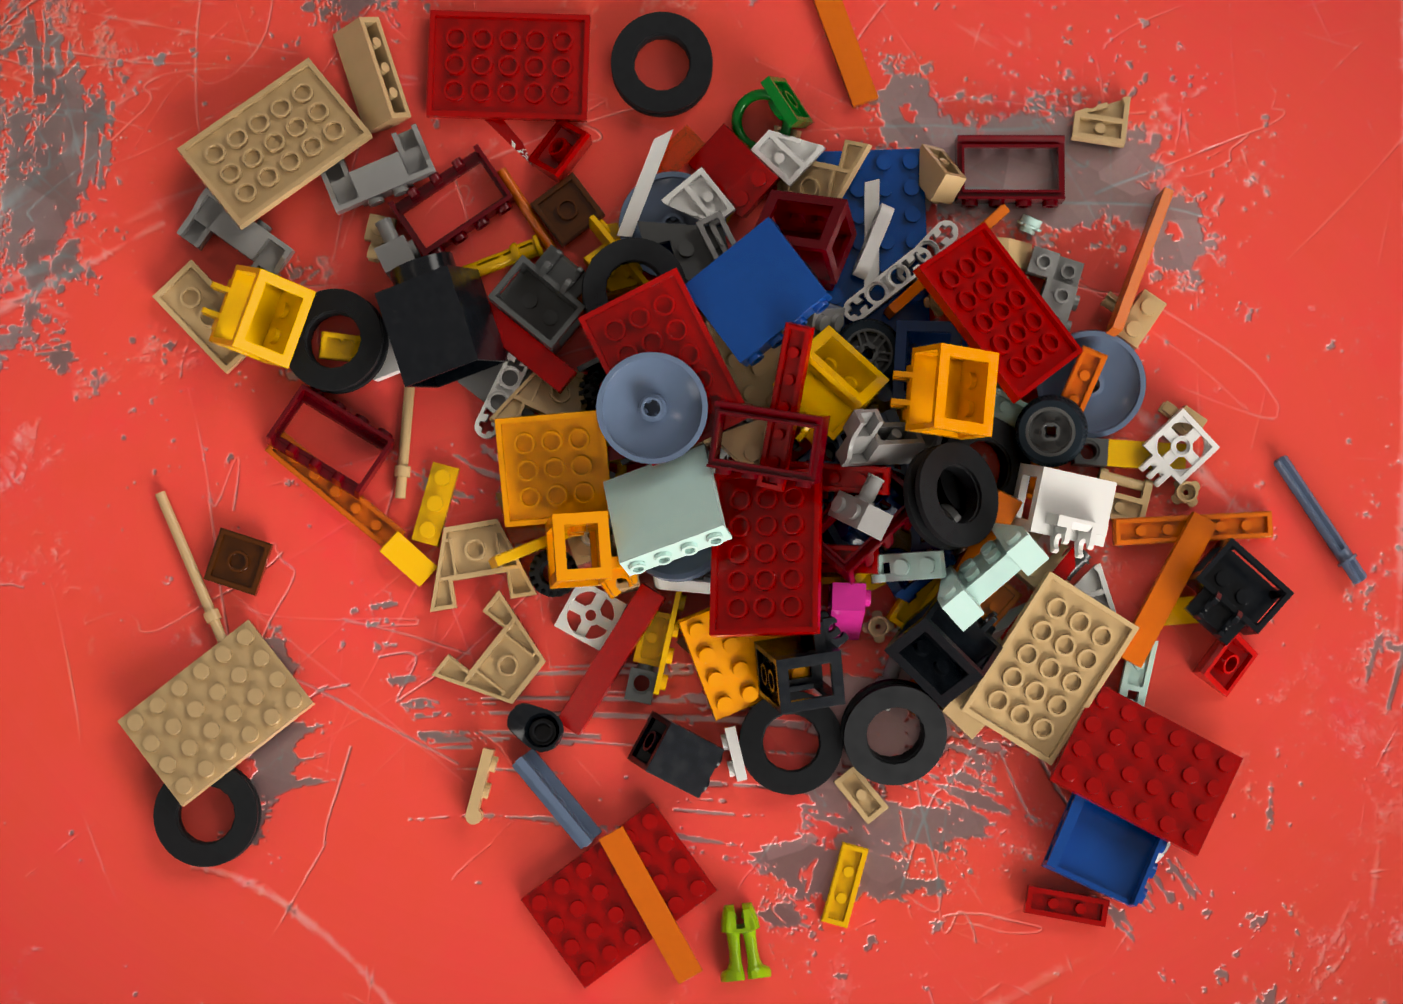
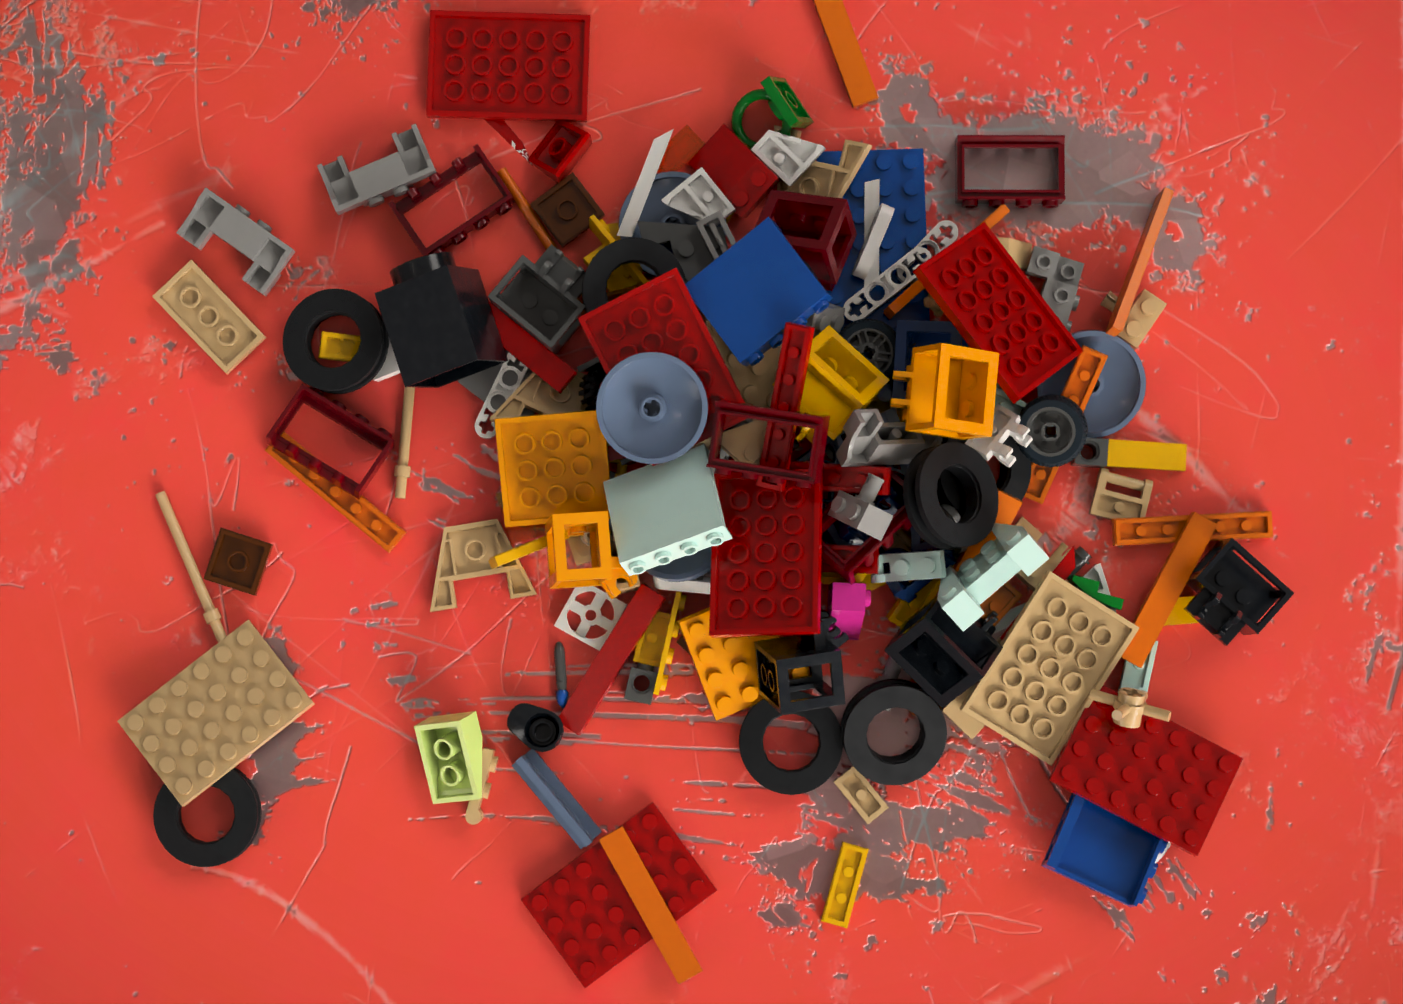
(260, 315): yellow piece -> none
(274, 143): tan plate -> none
(371, 74): tan brick -> none
(373, 235): tan plate -> none
(396, 248): light grey brick -> none
(408, 558): yellow tile -> none
(435, 504): yellow plate -> none
(452, 756): none -> yellowish green slope
(507, 662): tan wing -> none
(508, 257): yellow pin -> none
(538, 580): black tyre -> none
(560, 671): none -> dark grey piece
(661, 27): black tyre -> none
(676, 755): black slope -> none
(735, 970): lime piece -> none
(736, 765): white plate -> none
(878, 634): tan plate -> none
(939, 175): tan slope -> none
(1004, 424): none -> white plate
(1029, 224): light aqua plate -> none
(1065, 506): white piece -> none
(1066, 905): red plate -> none
(1091, 587): none -> green slope
(1102, 124): tan wing -> none
(1129, 706): none -> tan bar
(1162, 464): white piece -> none
(1169, 409): tan plate -> none
(1189, 499): tan plate -> none
(1225, 665): red slope -> none
(1320, 520): sand blue axle -> none

